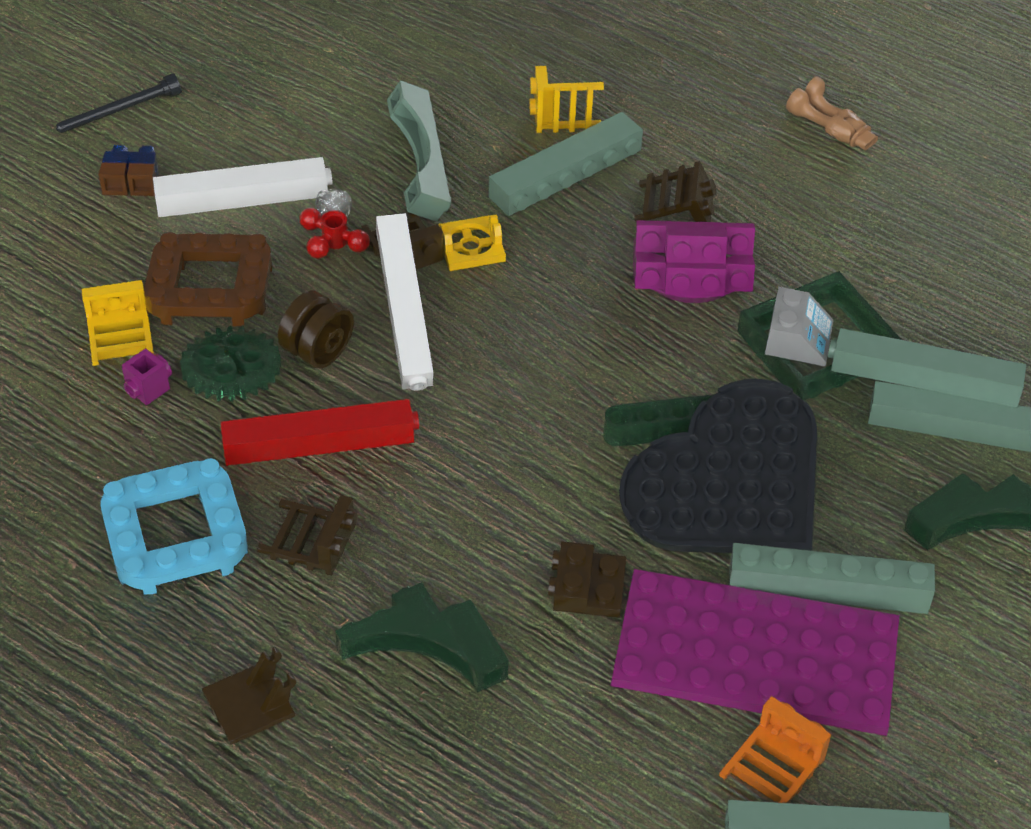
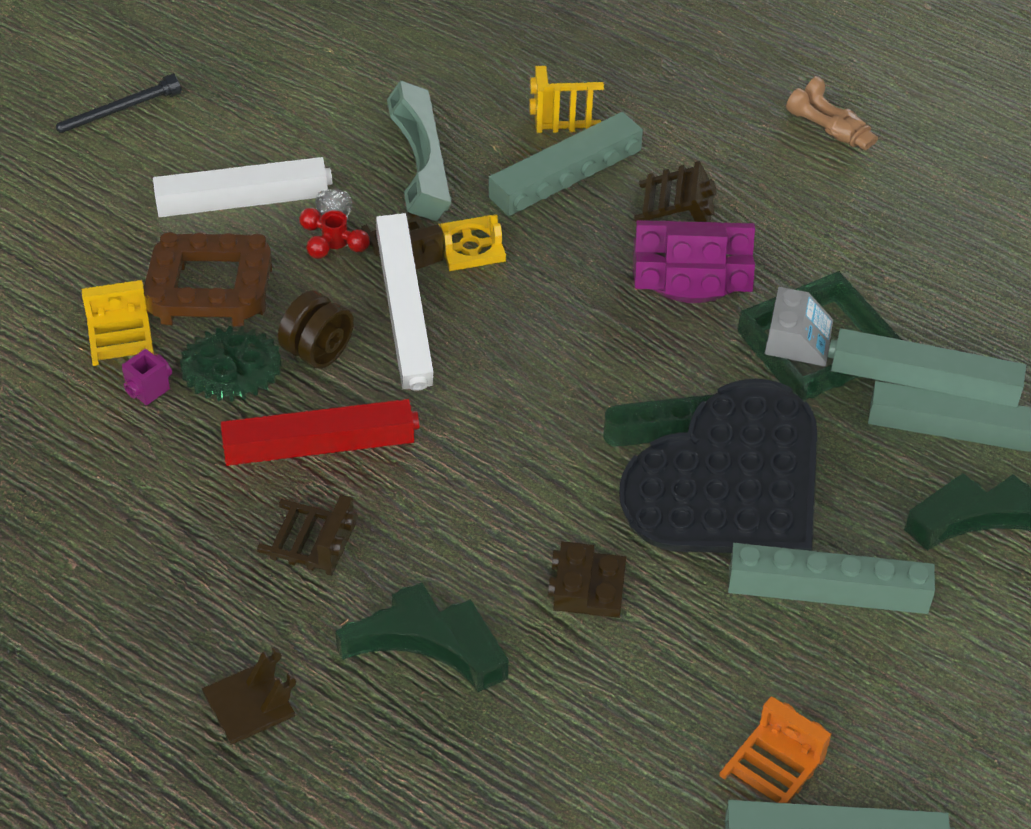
(128, 171): reddish brown hips -> none
(146, 569): medium azure plate -> none
(752, 644): magenta plate -> none

